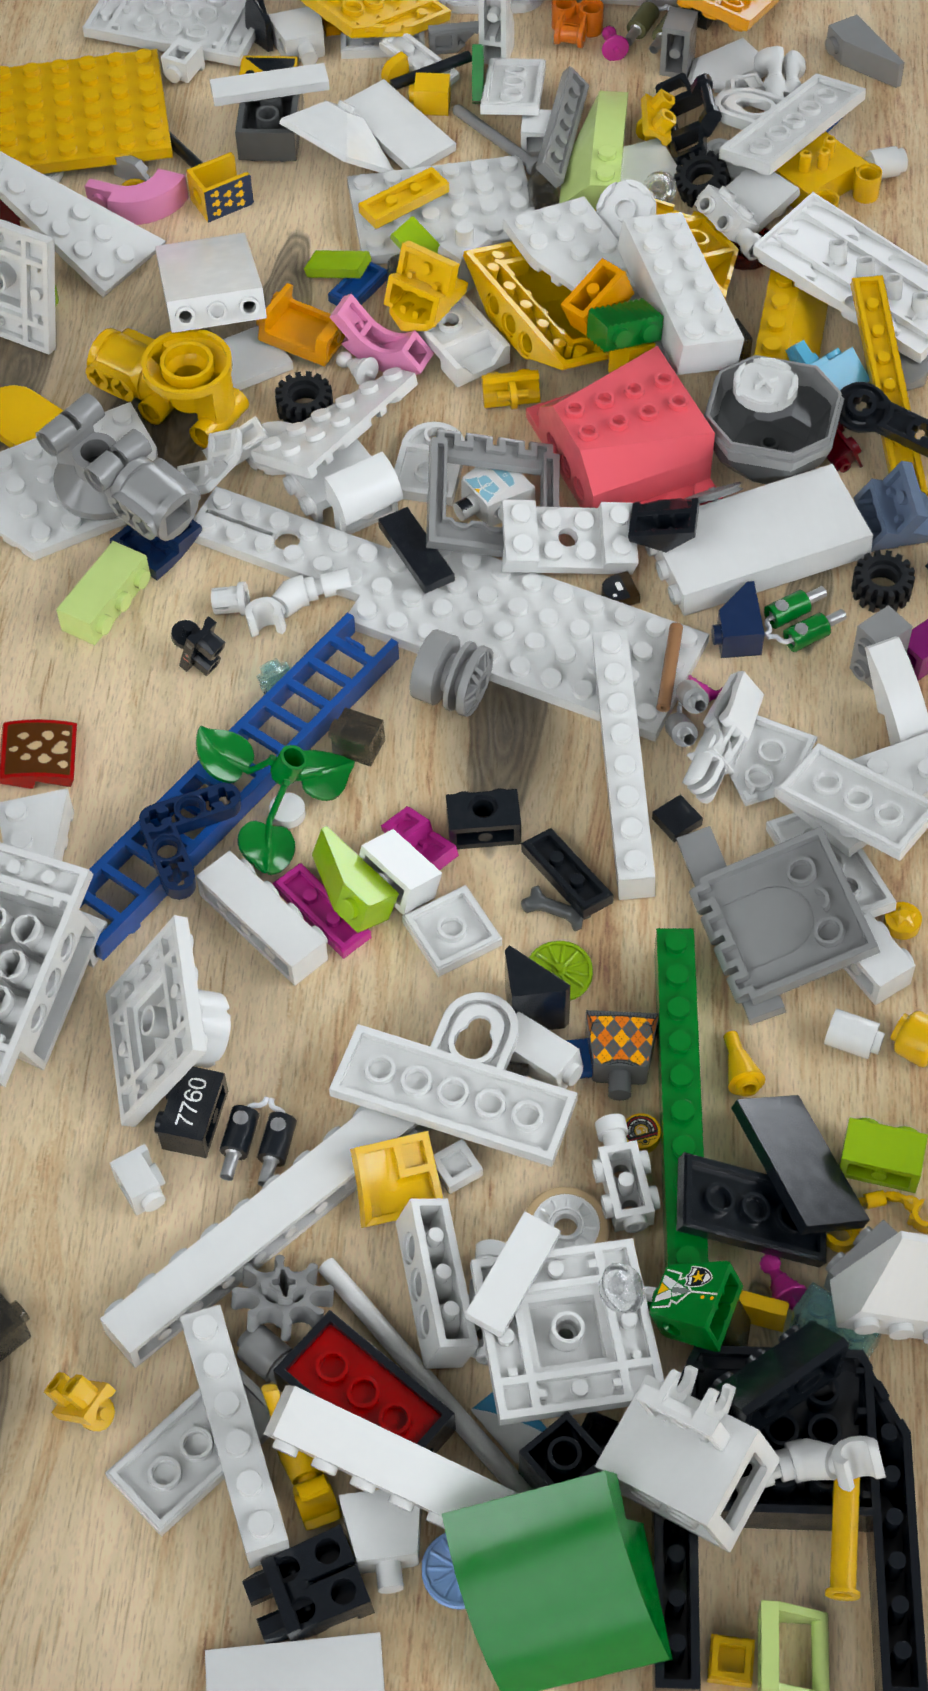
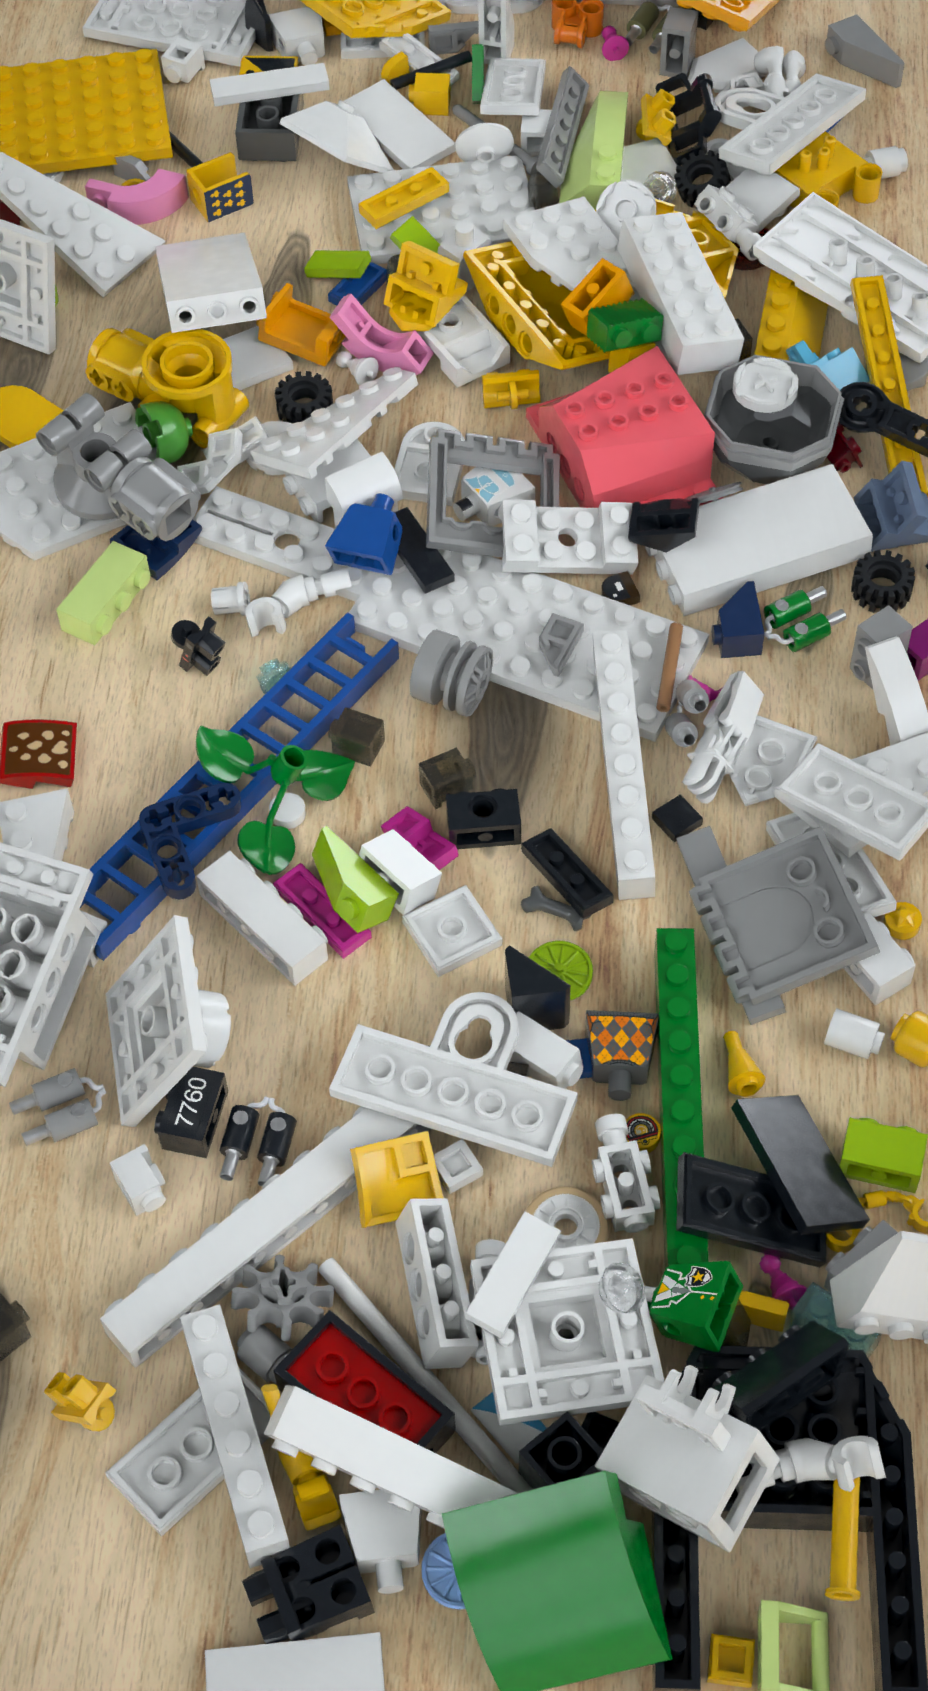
(67, 1120): none -> light grey piece
(164, 429): none -> bright green cylinder
(367, 537): none -> blue torso
(446, 775): none -> clear smoke brick
(484, 142): none -> white dish
(559, 641): none -> light grey tile

